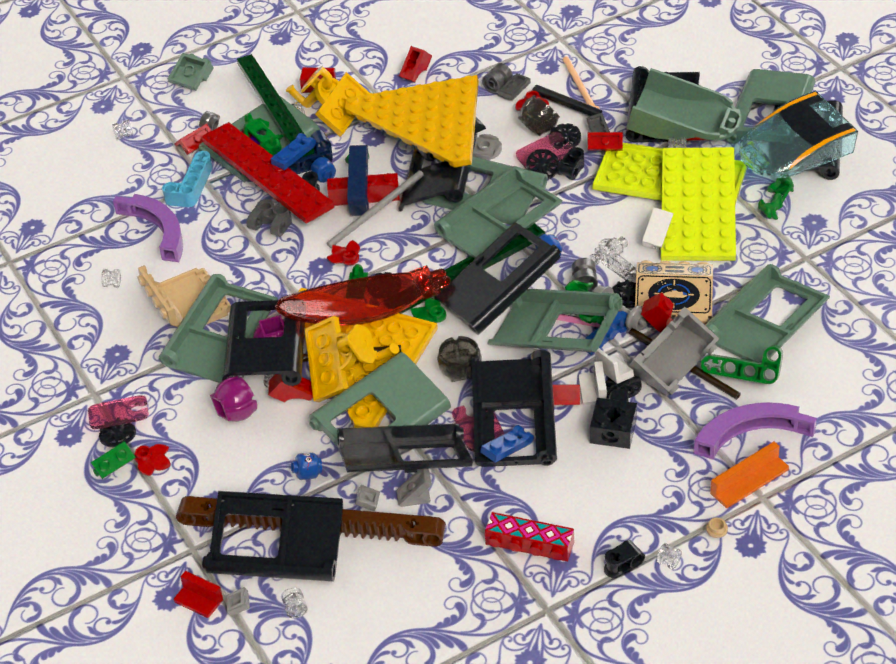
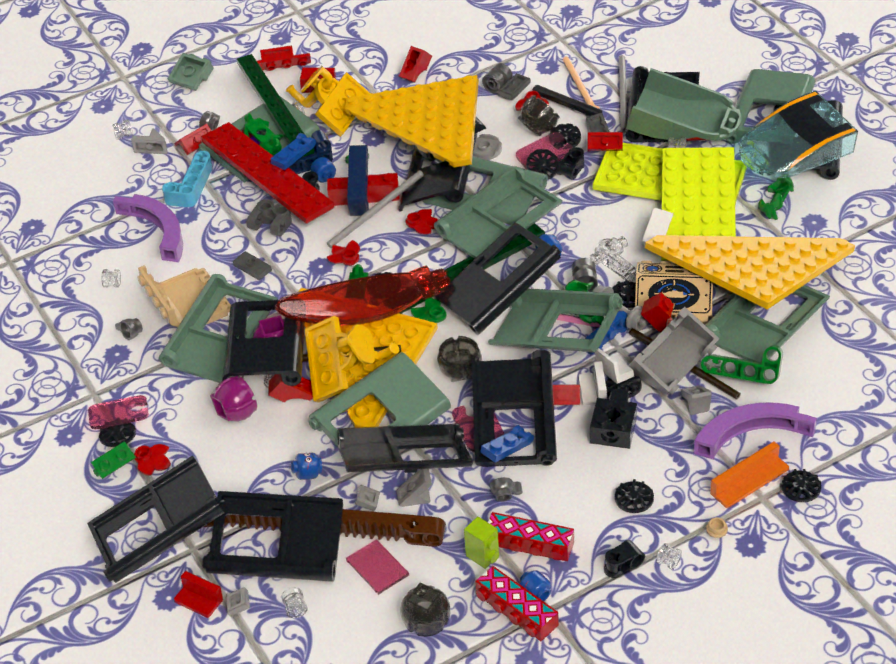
(129, 328): none -> flat silver piece
(149, 144): none -> light grey slope
(183, 503): none -> black piece
(252, 265): none -> dark grey plate
(282, 57): none -> red bracket
(377, 566): none -> clear pink piece
(421, 221): none -> red plate
(422, 620): none -> clear smoke piece
(481, 542): none -> lime brick
(504, 487): none -> flat silver piece
(517, 603): none -> red brick
(536, 584): none -> blue head
(623, 99): none -> light grey piece
(634, 496): none -> black wheel
(698, 399): none -> light grey slope
(753, 267): none -> yellow plate
(801, 485): none -> black wheel

